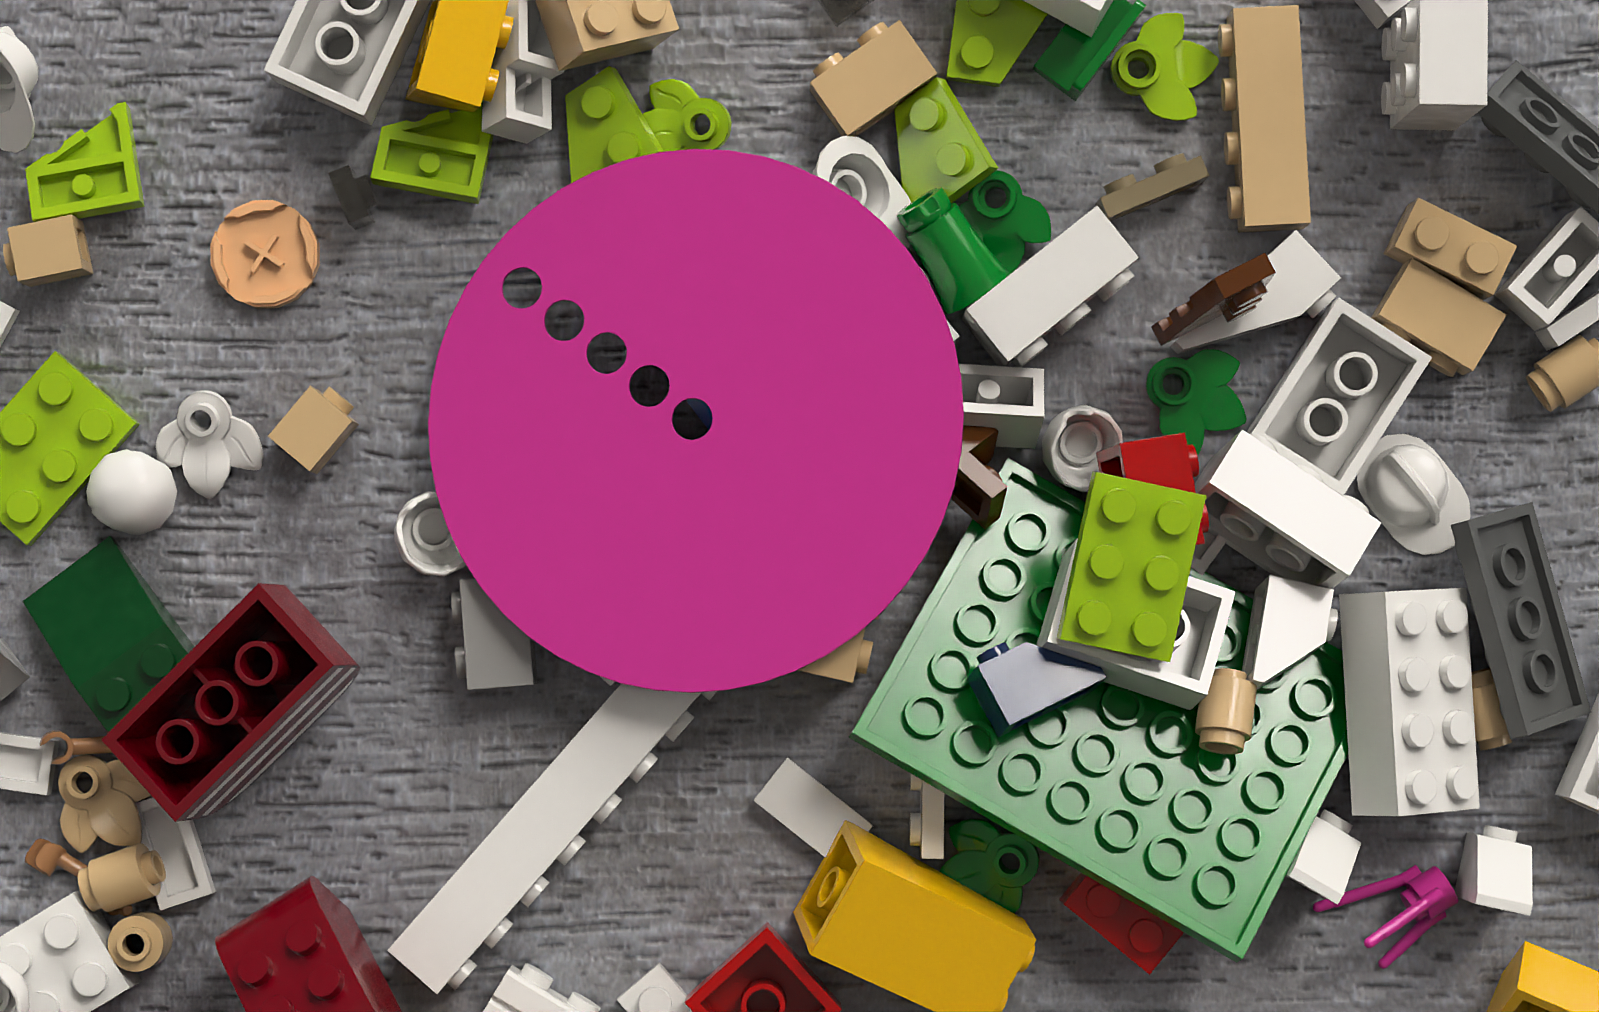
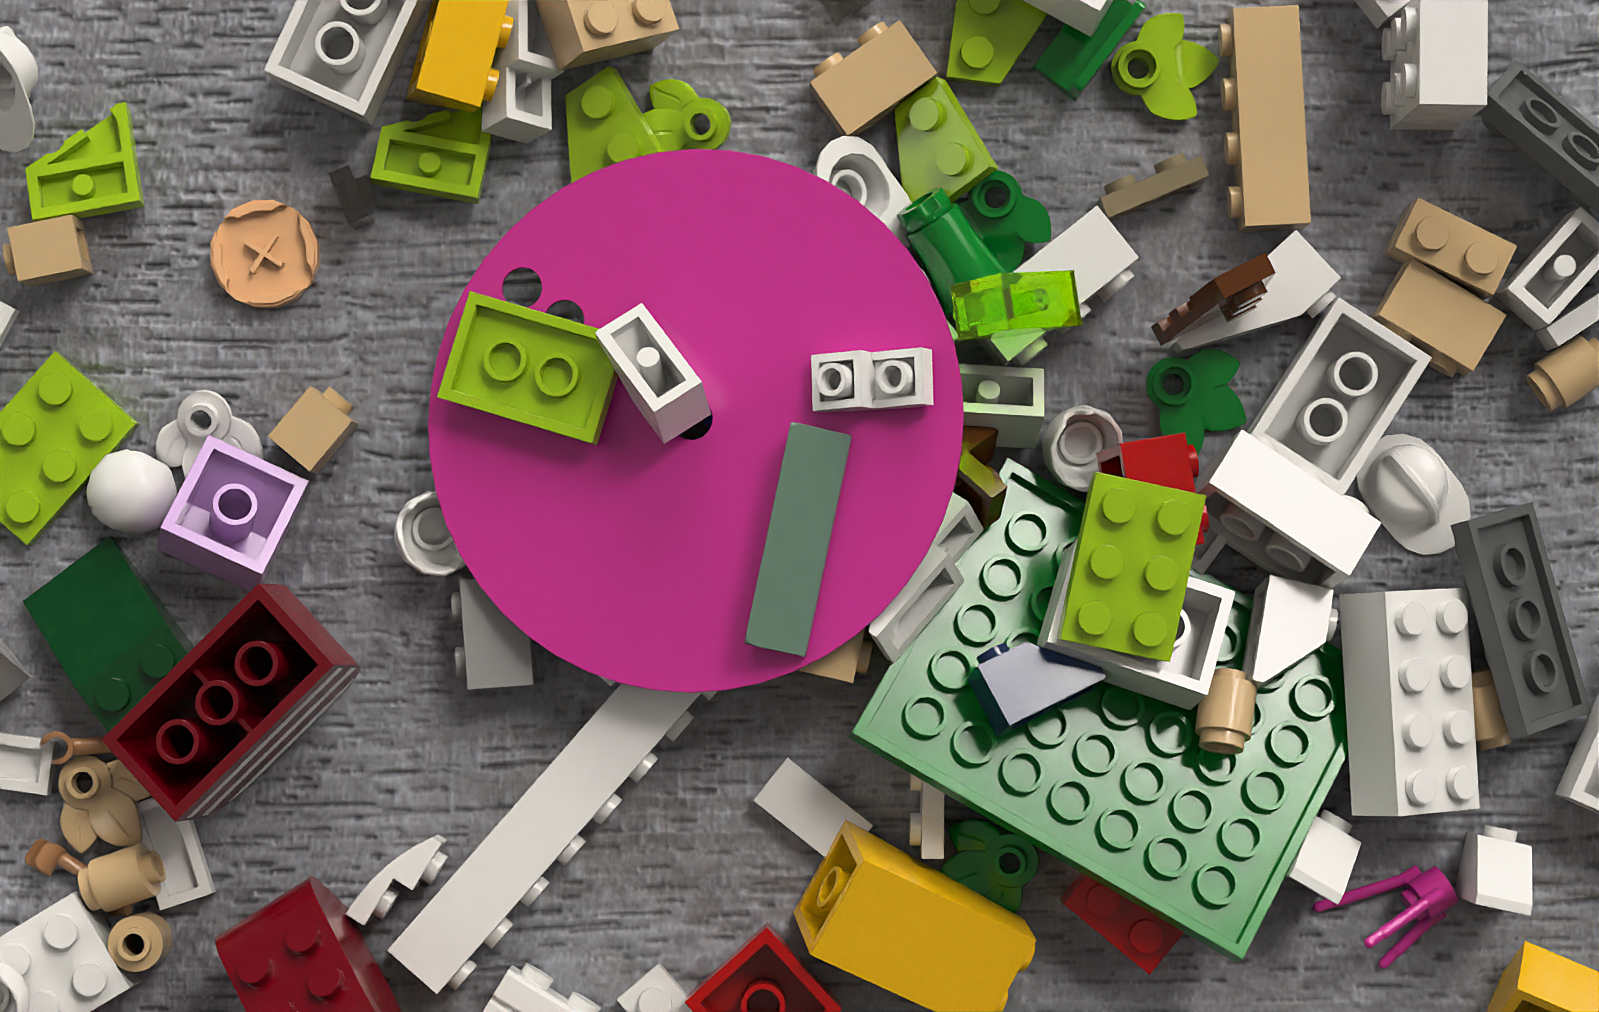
(231, 514): none -> lavender slope
(409, 869): none -> white slope
(529, 368): none -> lime plate
(654, 373): none -> white slope
(798, 539): none -> sand green slope
(872, 380): none -> white slope
(931, 583): none -> white slope
(1015, 304): none -> clear neon green slope

